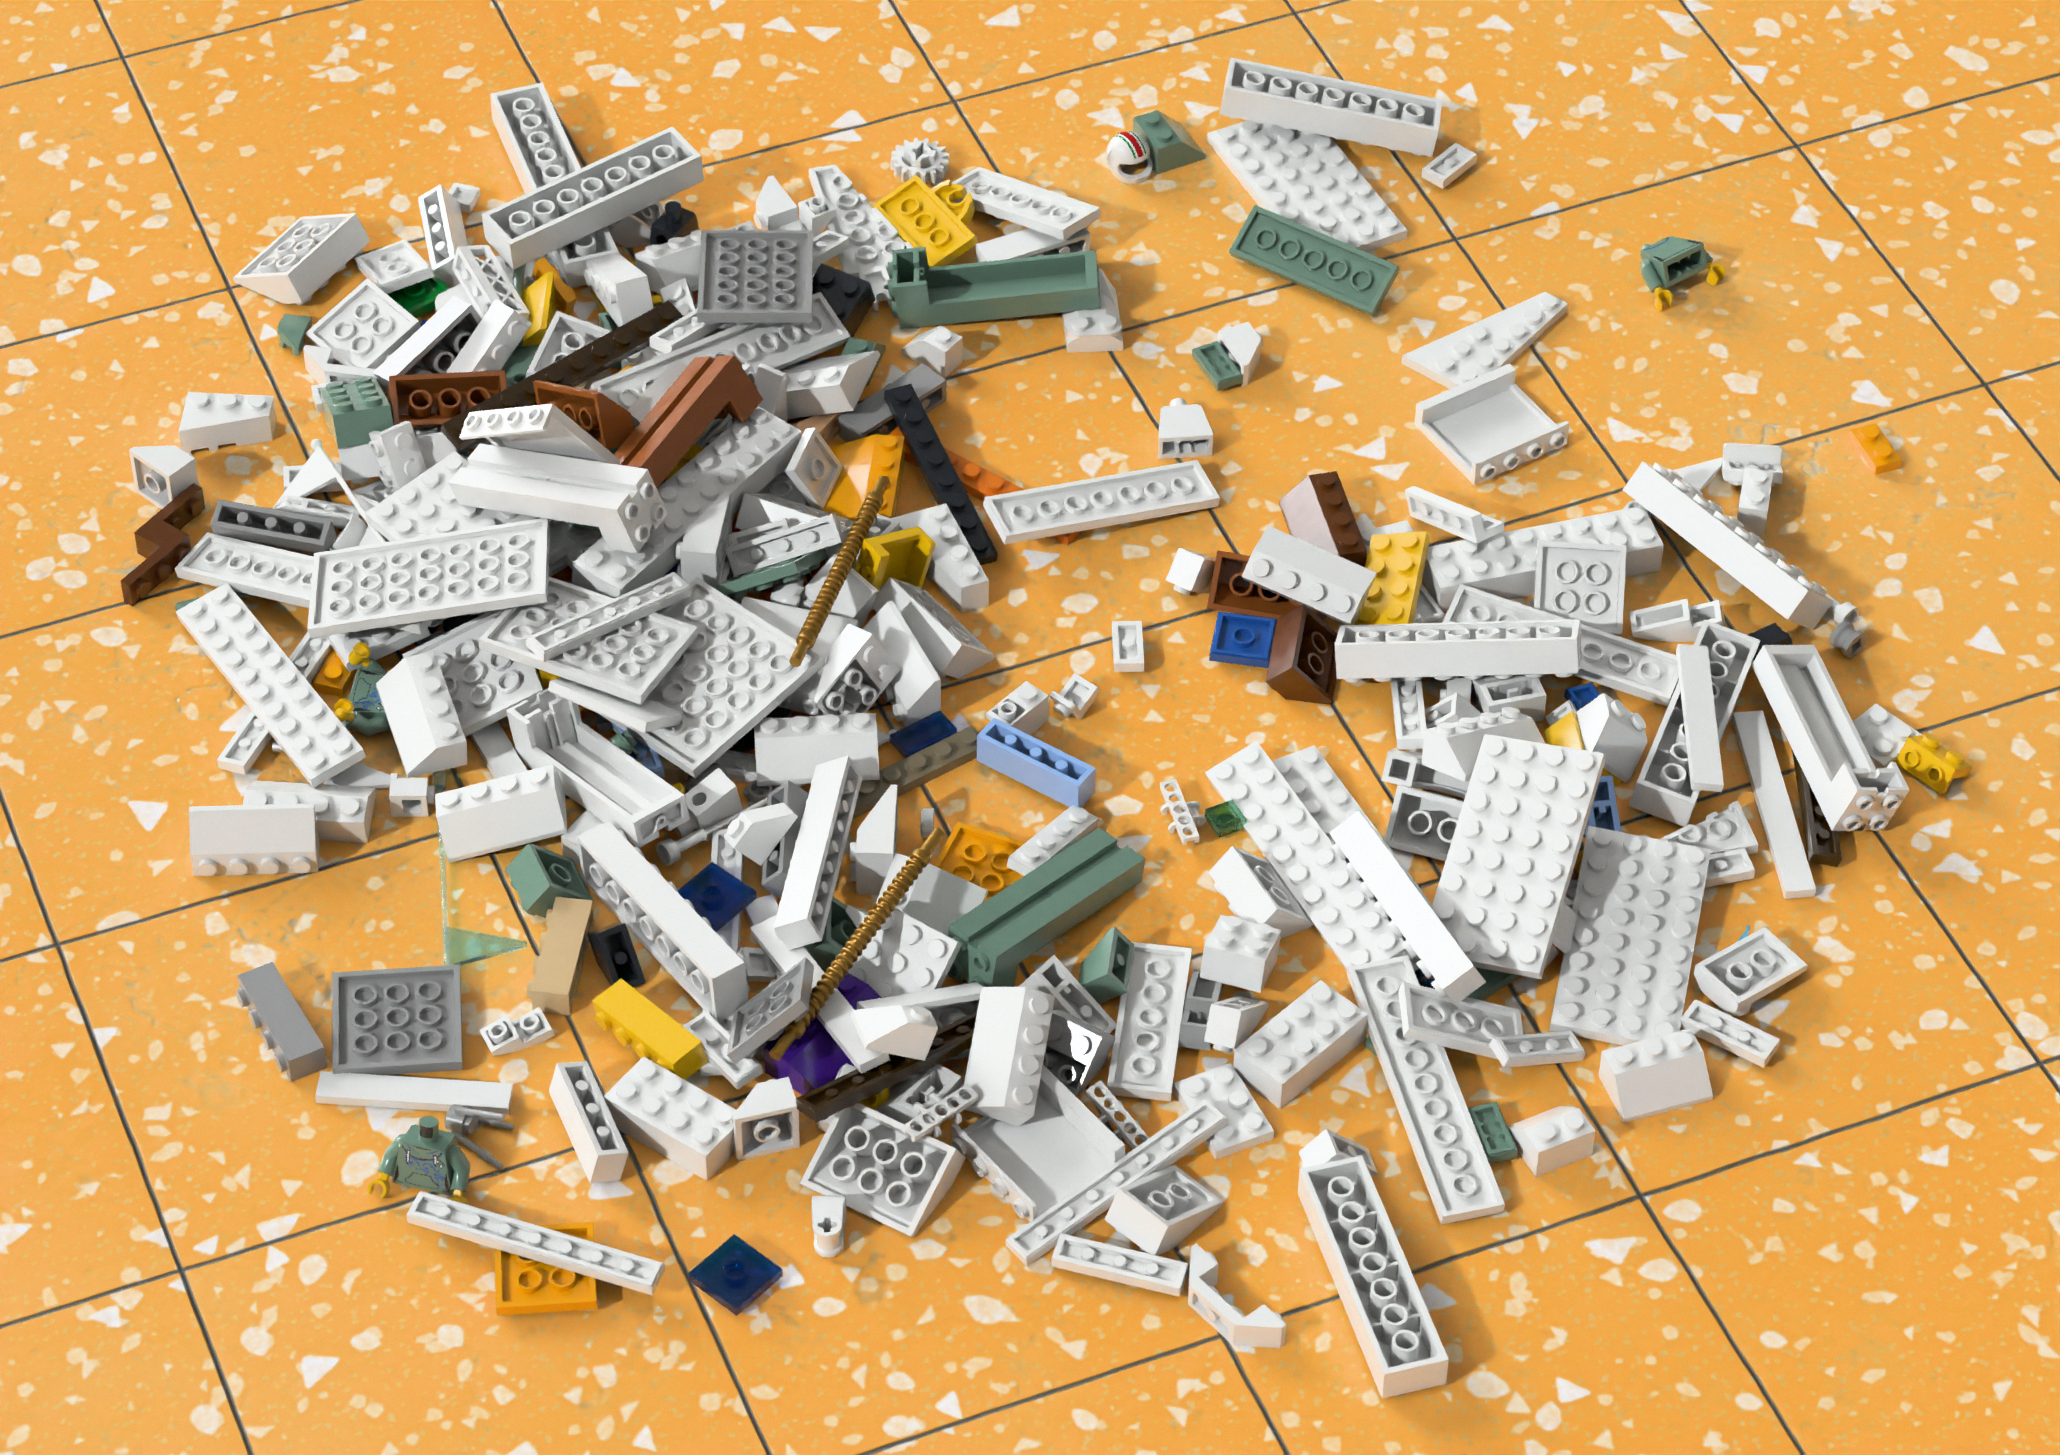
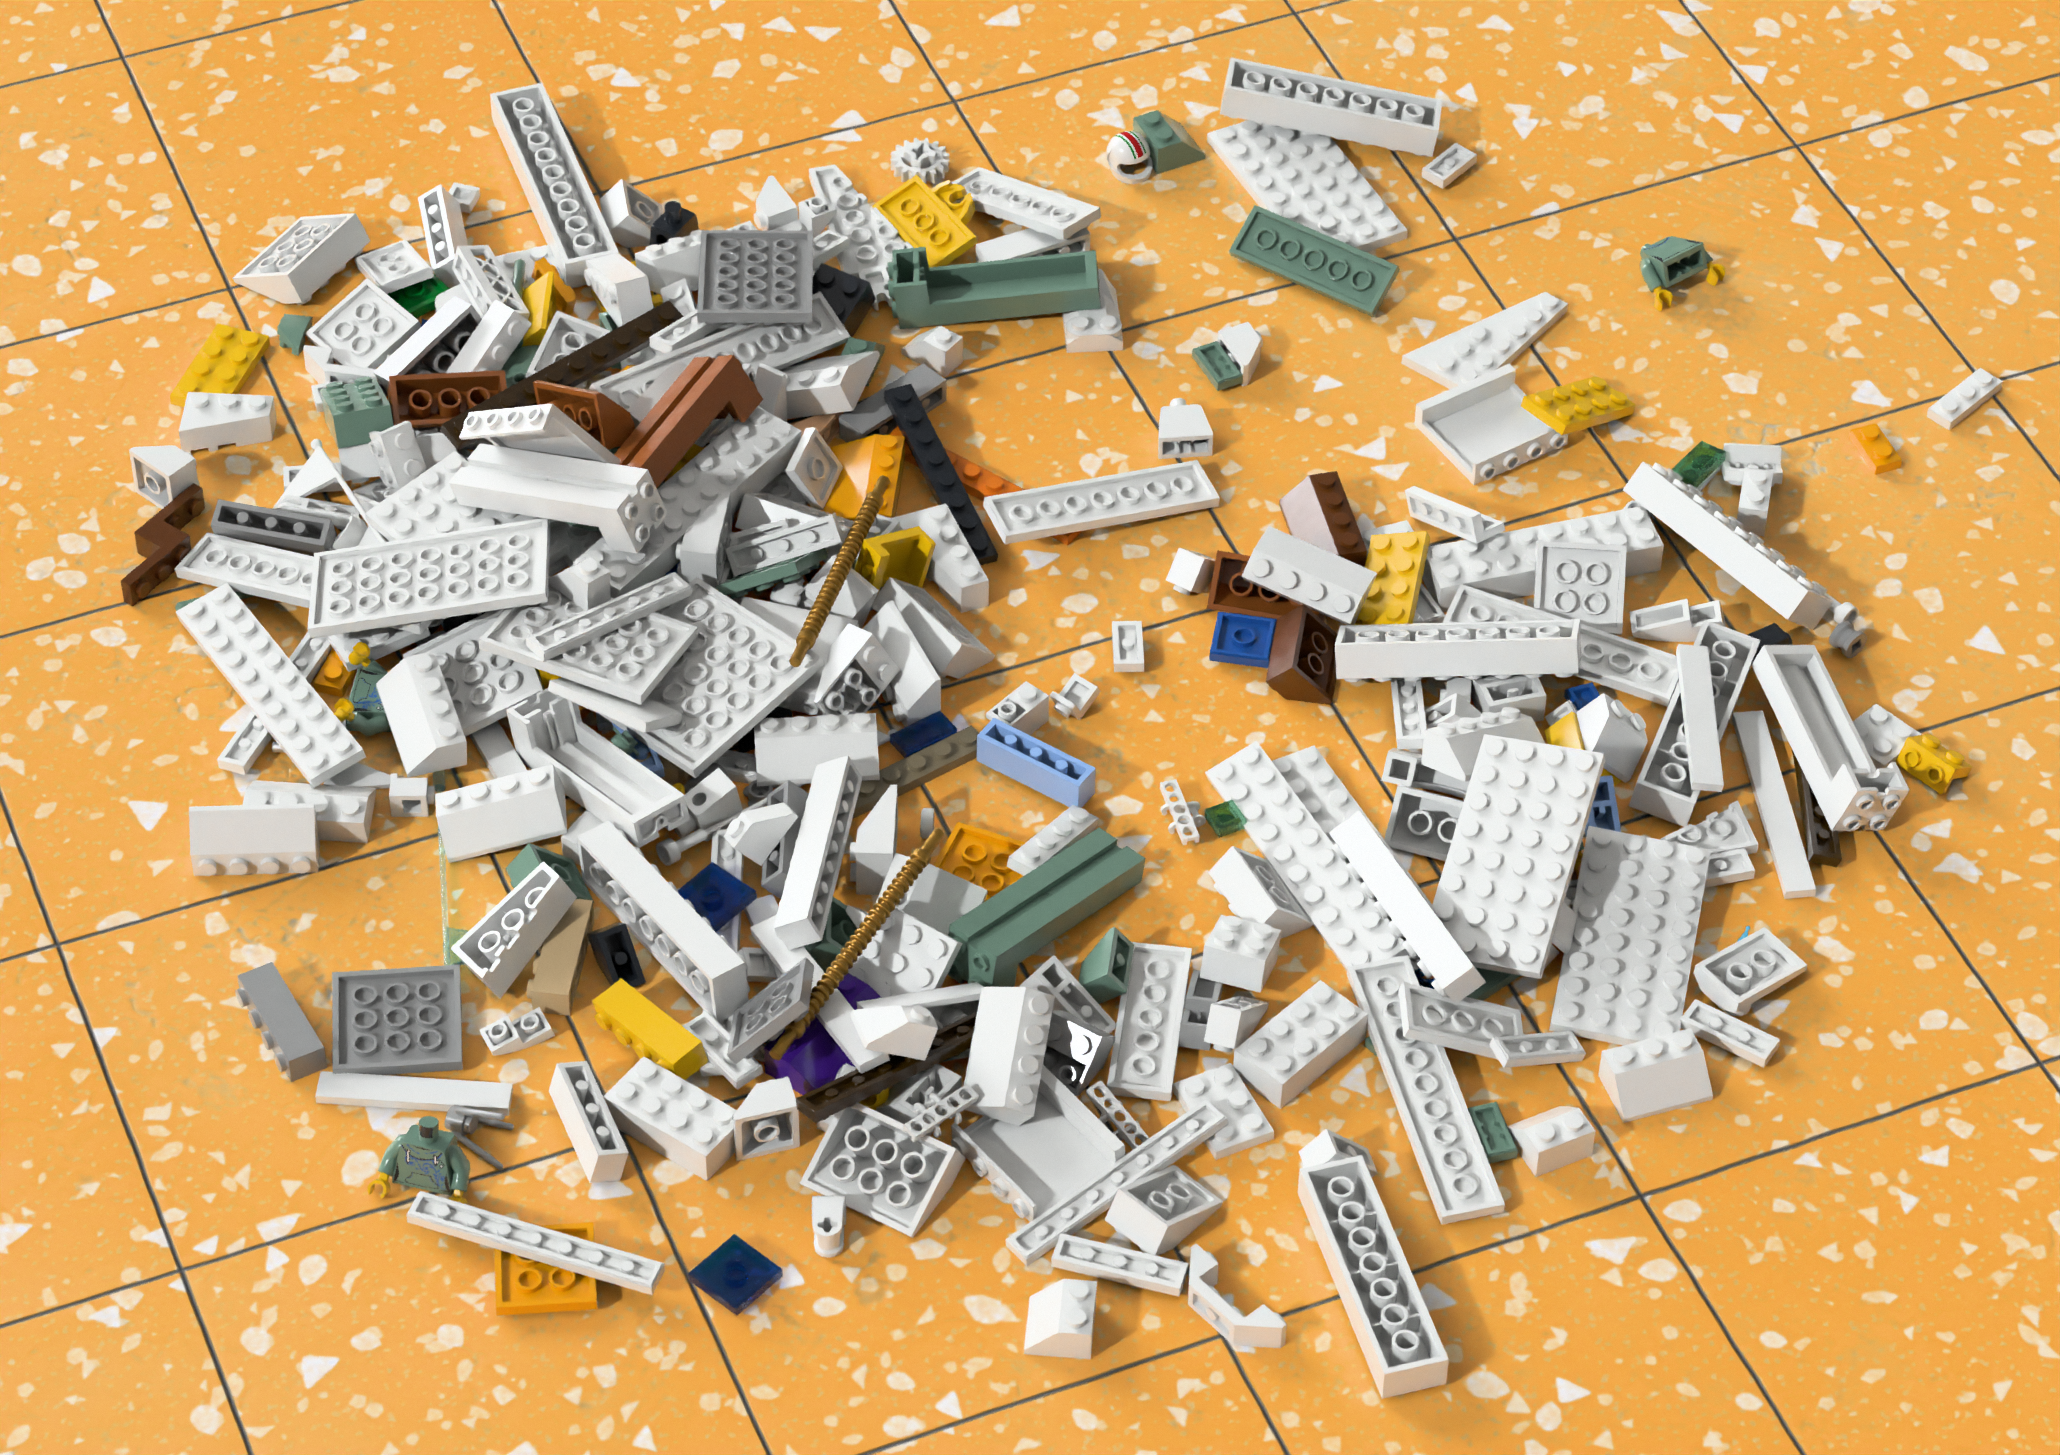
(222, 363): none -> yellow plate
(515, 929): none -> white wedge
(584, 583): none -> white slope
(592, 197): white brick -> none
(1062, 1320): none -> white slope
(1578, 405): none -> yellow plate
(1699, 463): none -> clear green plate
(1964, 399): none -> white plate

